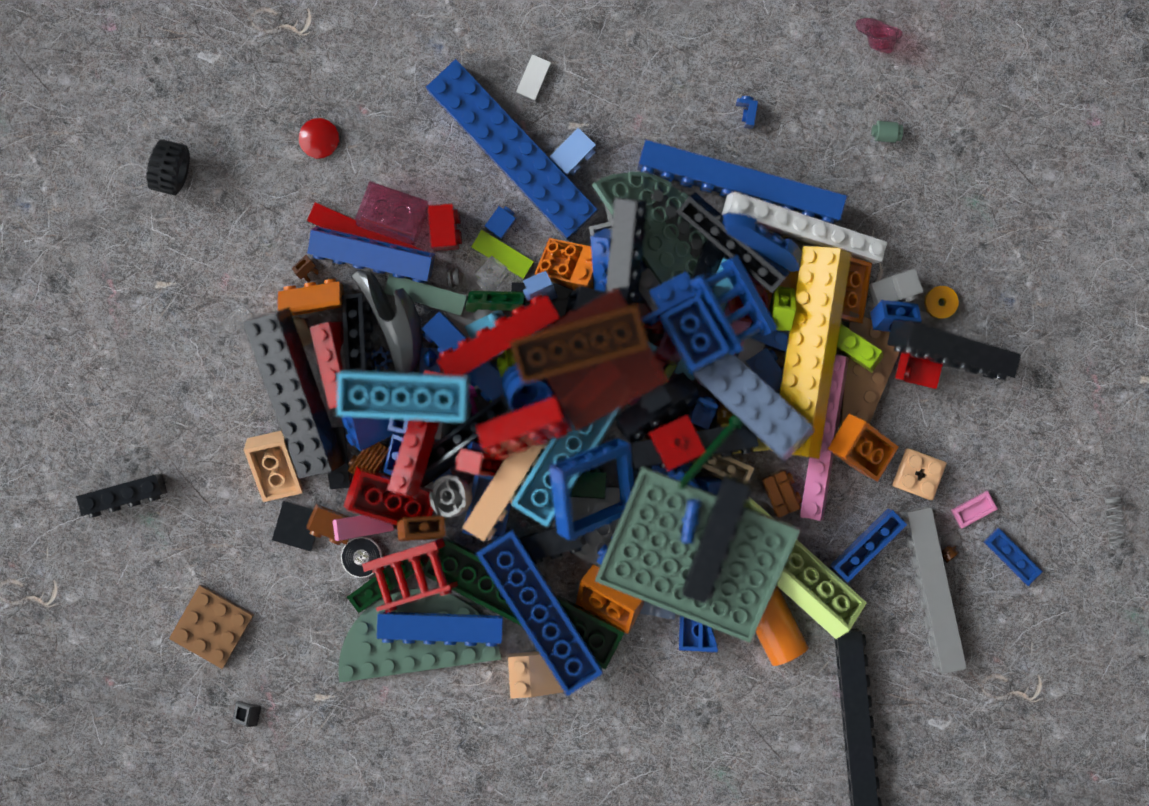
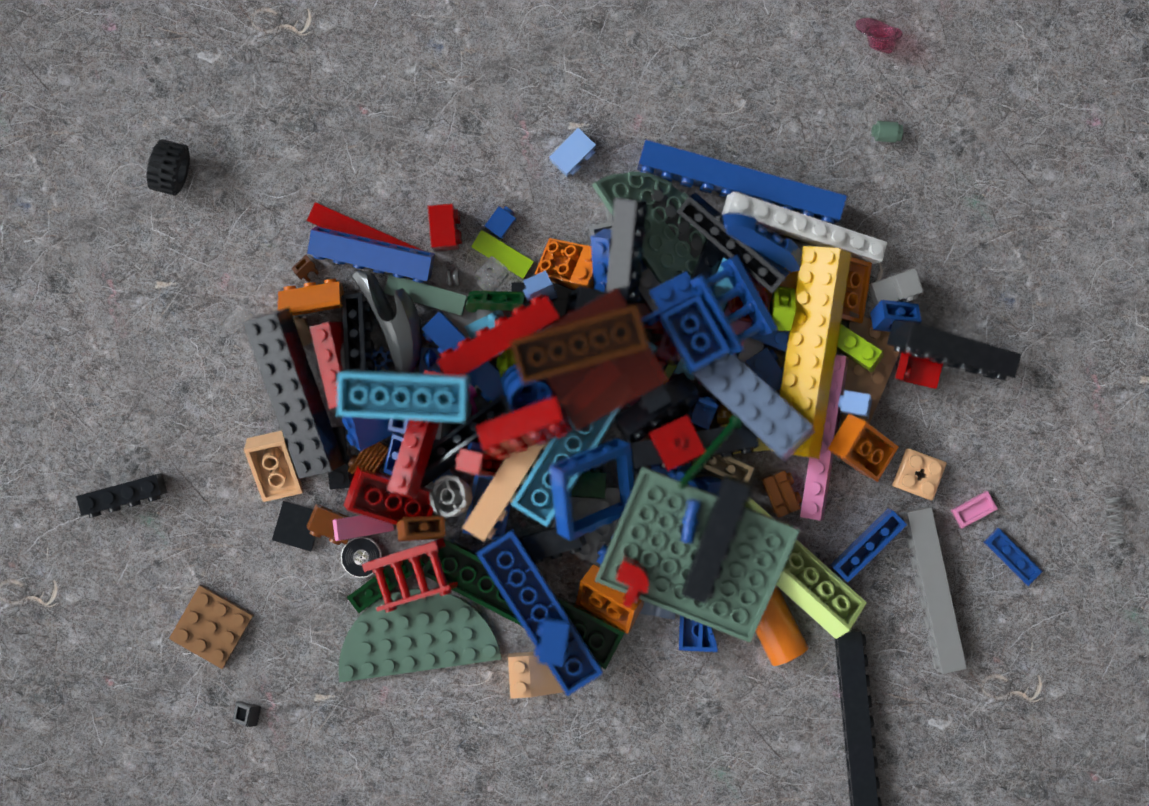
(318, 138): red dish -> none
(392, 213): clear pink brick -> none
(440, 627): blue brick -> none
(511, 149): blue brick -> none
(533, 77): white tile -> none
(553, 641): none -> blue brick
(636, 577): none -> red brick
(749, 114): blue bracket -> none
(855, 404): none -> light blue brick
(949, 553): reddish brown plate -> none
(950, 302): light orange piece -> none

